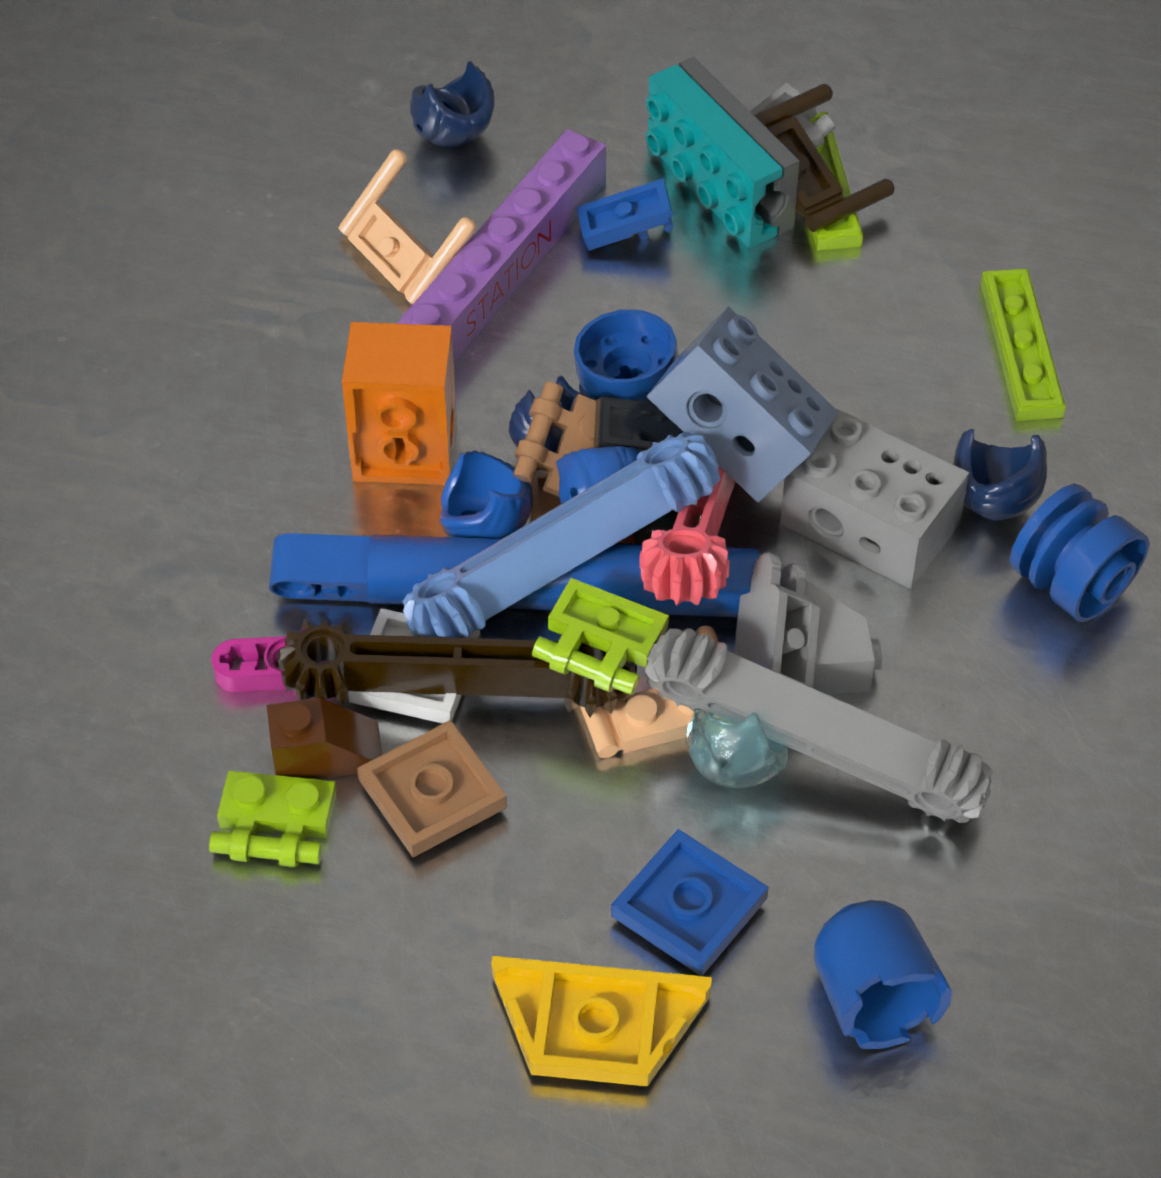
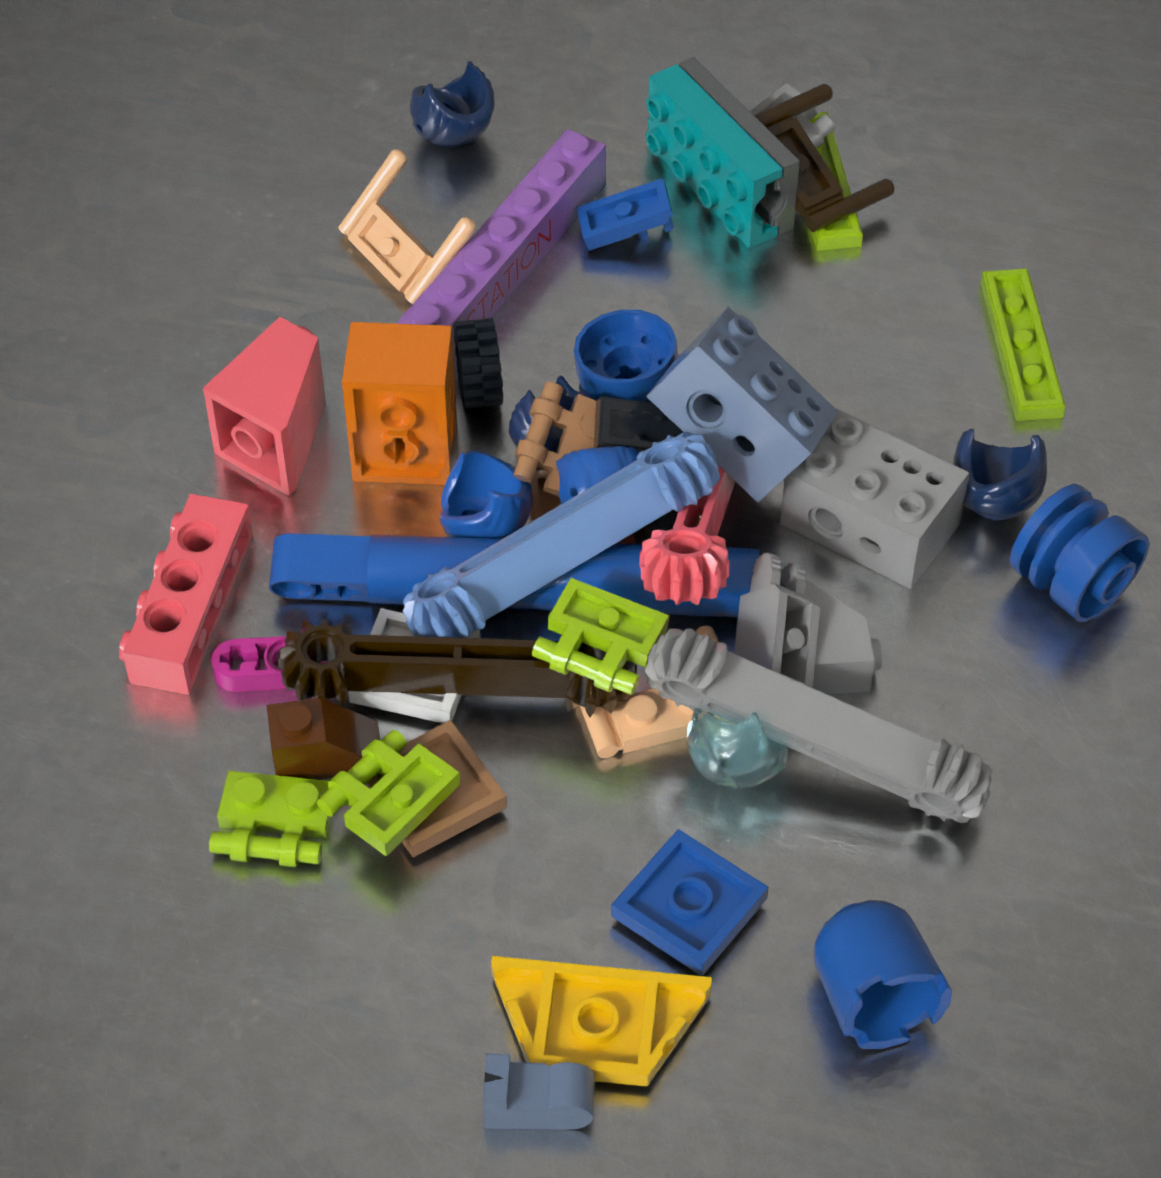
(186, 594): none -> coral brick
(269, 405): none -> coral slope
(399, 800): none -> lime plate
(478, 363): none -> black bush
(537, 1094): none -> sand blue leg

